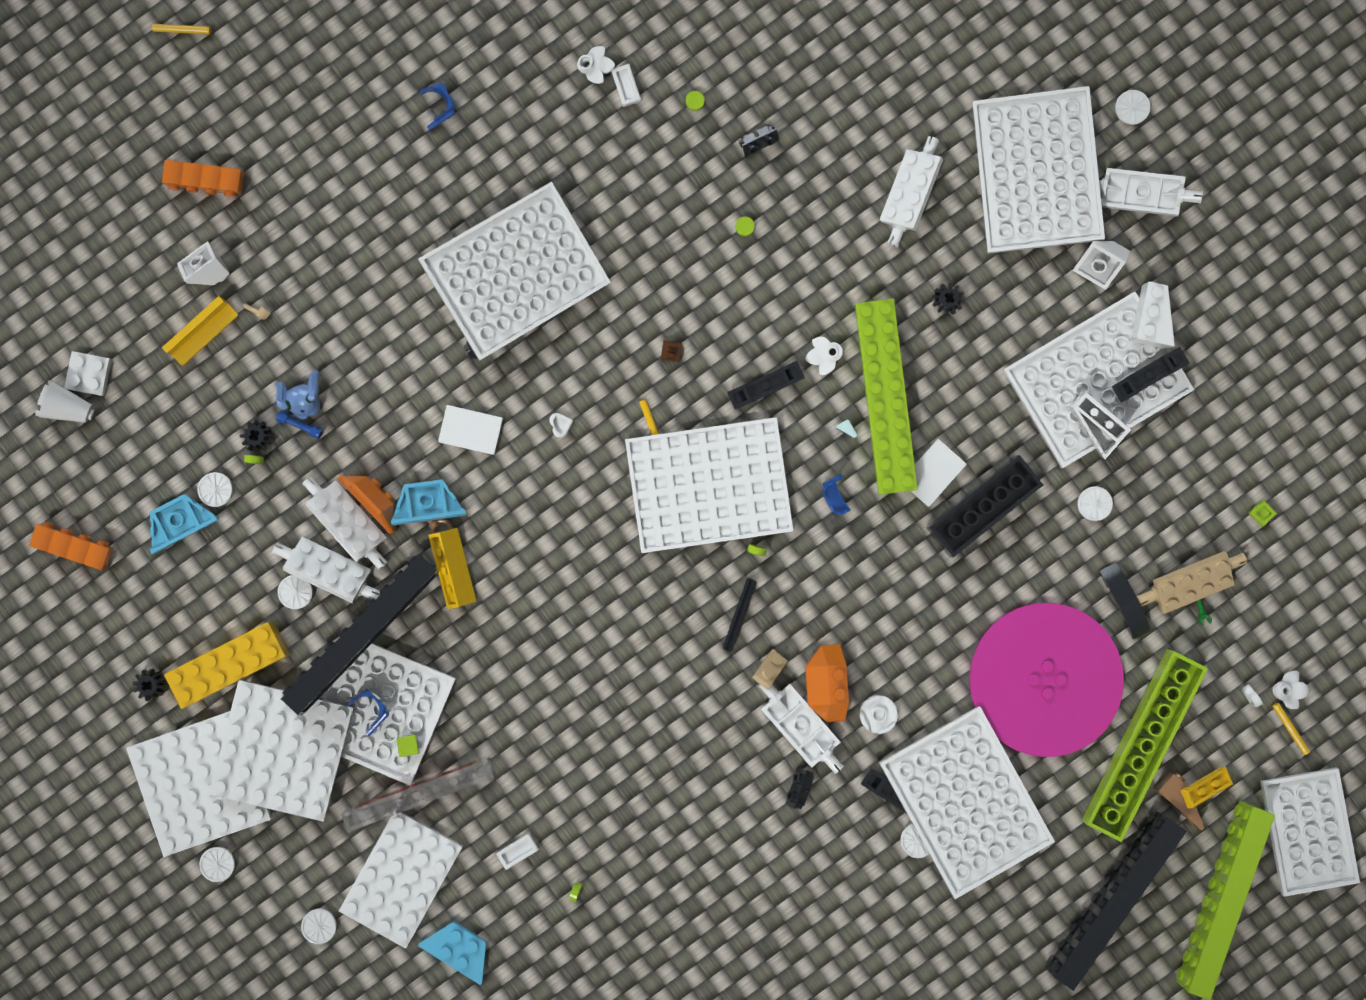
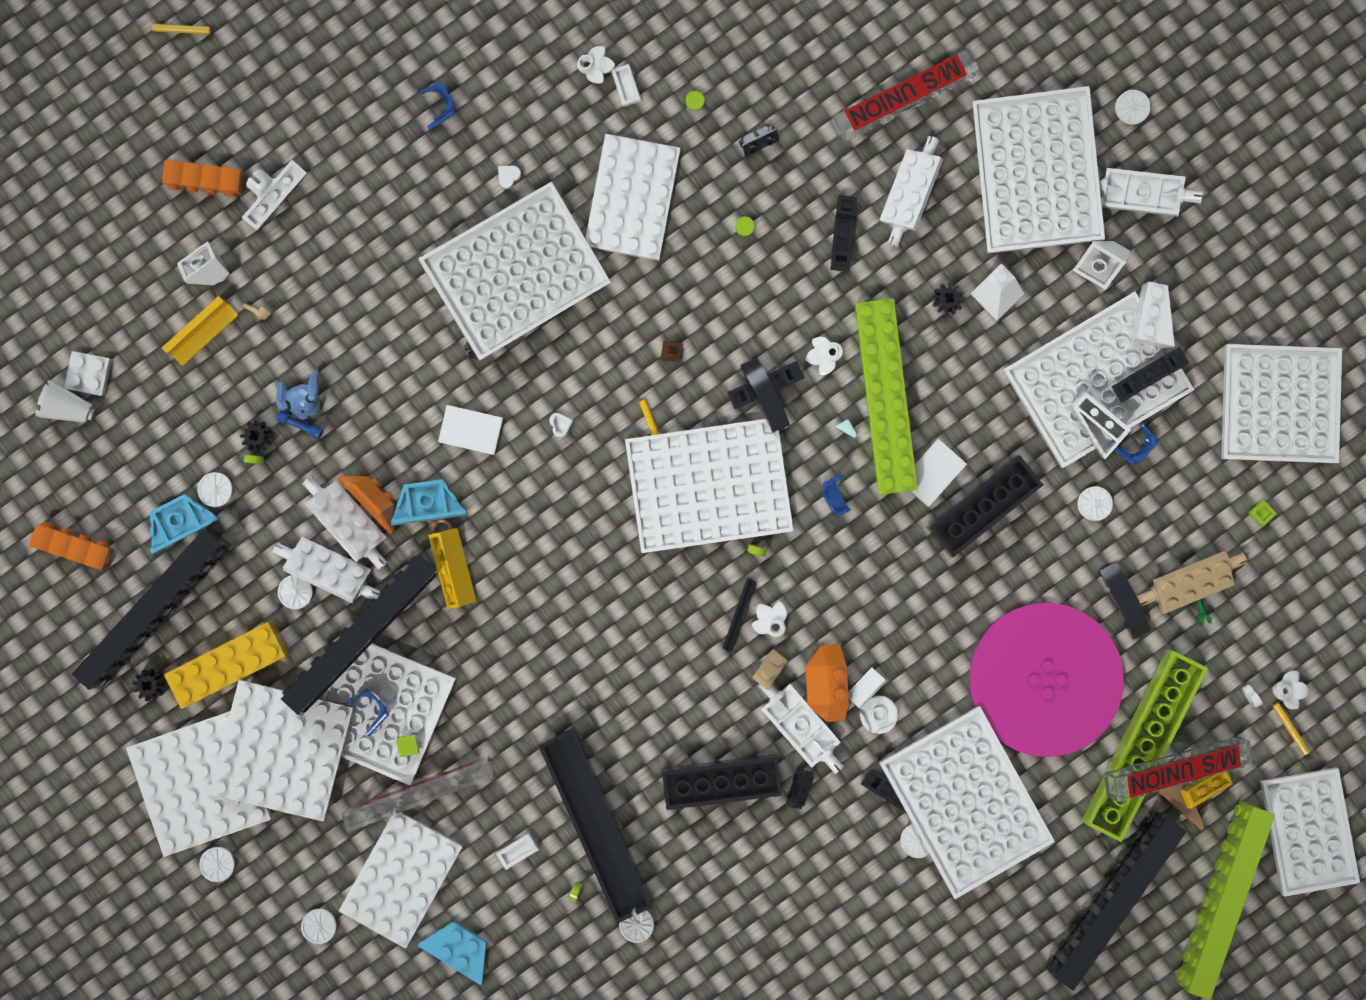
(152, 609): none -> black brick
(271, 192): none -> white plate
(508, 176): none -> white tile
(596, 825): none -> black piece
(632, 197): none -> white plate
(637, 927): none -> white wheel
(721, 781): none -> black brick
(765, 394): none -> black slope
(768, 617): none -> white plate
(843, 233): none -> black slope
(866, 688): none -> white tile
(905, 95): none -> brick
(998, 292): none -> white slope
(1150, 443): none -> blue helmet
(1178, 768): none -> brick
(1281, 403): none -> white plate

